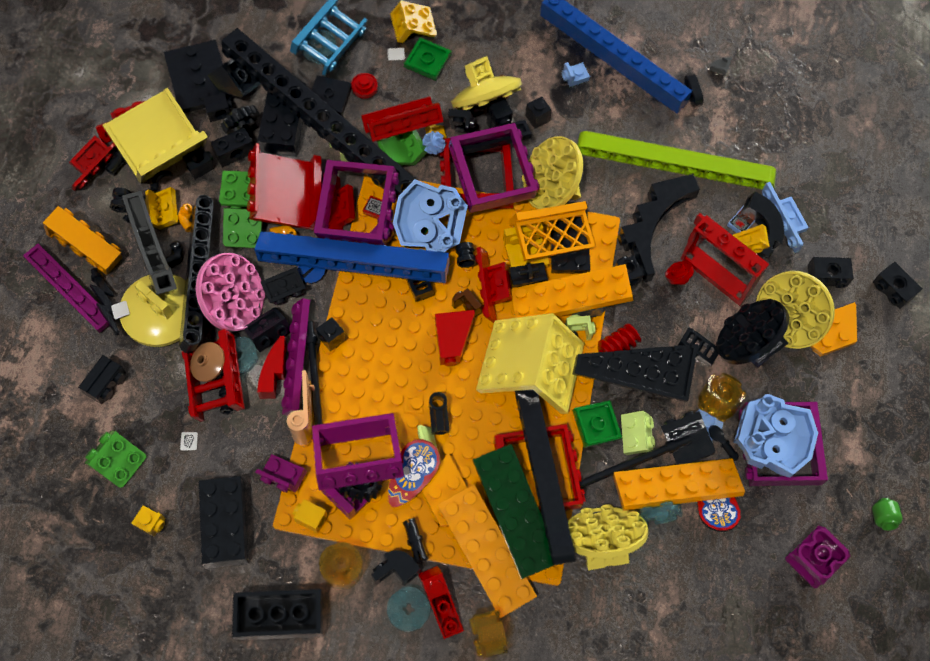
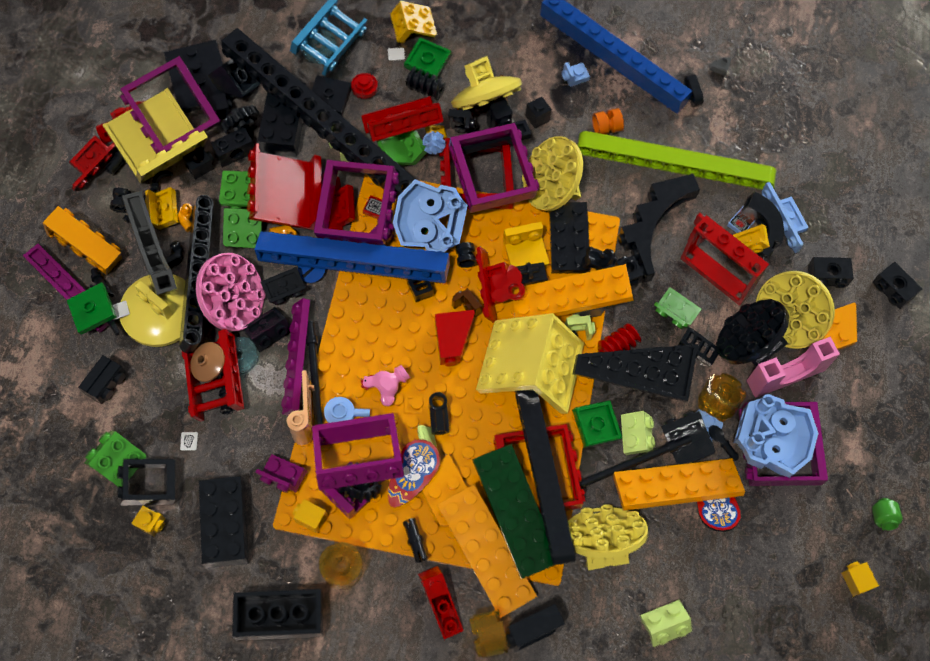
(91, 308): none -> green plate
(169, 482): none -> black window
(195, 90): none -> magenta window
(273, 370): red slope -> none
(331, 334): black brick -> none
(342, 409): none -> light blue piece
(386, 383): none -> bright pink animal
(398, 563): black brick -> none
(416, 619): clear light blue plate -> none
(425, 84): none -> black piece
(506, 284): none -> red plate
(534, 628): none -> black window
(546, 216): light orange fence -> none
(598, 259): none -> black hips
(609, 121): none -> orange wheel
(661, 515): clear light blue plate -> none
(667, 623): none -> yellowish green bracket
(678, 308): none -> bright green bracket
(679, 272): red plate -> none
(773, 376): none -> bright pink arch
(818, 557): magenta piece -> none
(859, 578): none -> yellow brick

